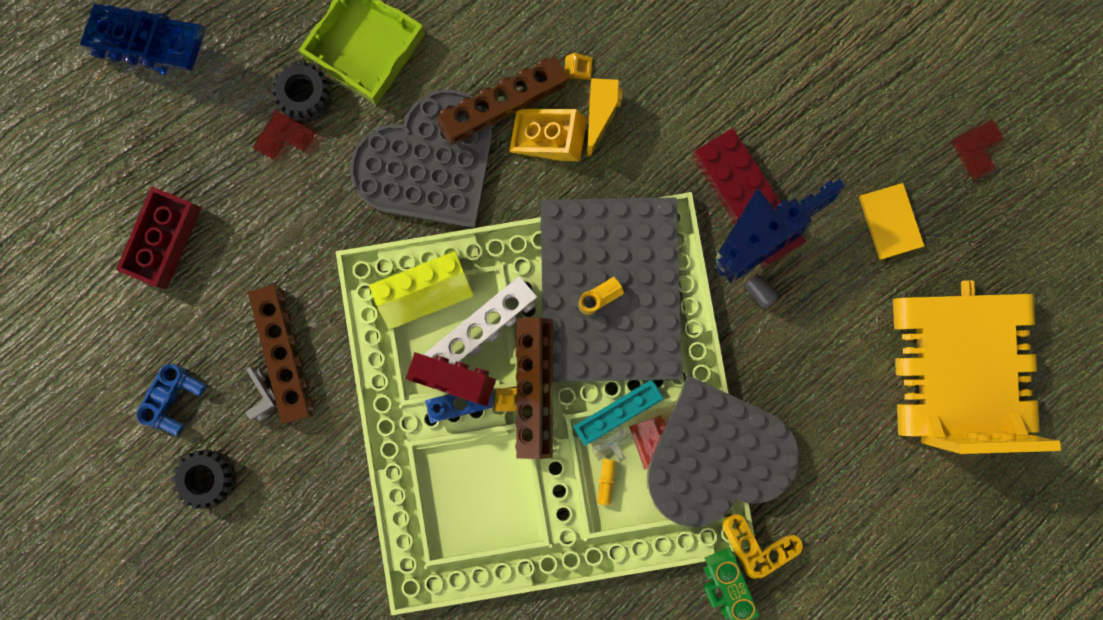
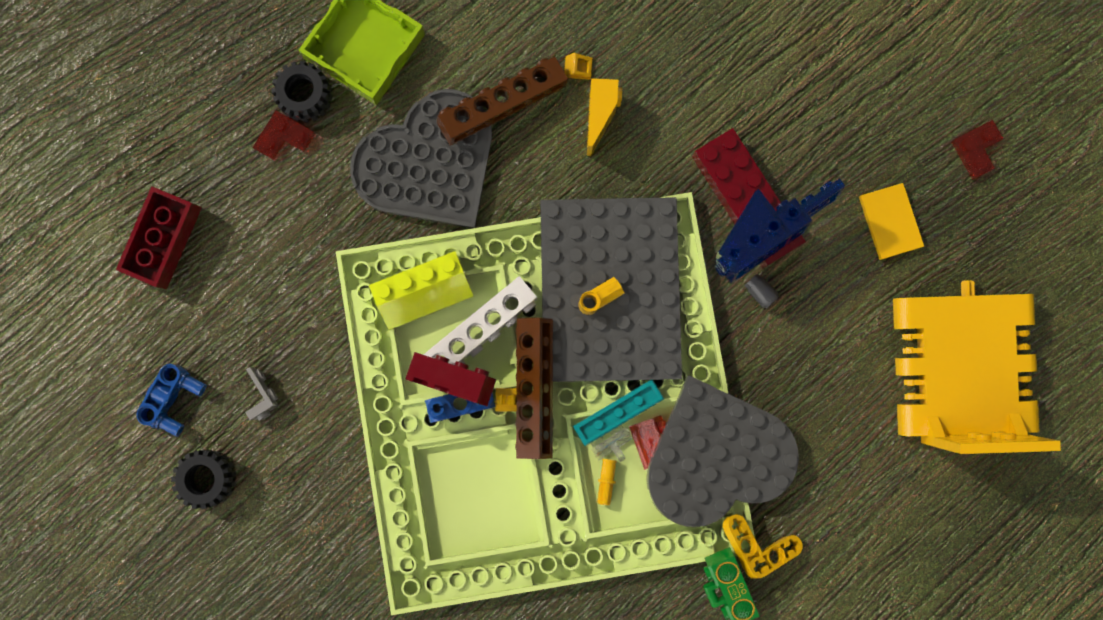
(142, 38): clear blue wedge -> none
(260, 300): reddish brown brick -> none
(549, 133): yellow slope -> none

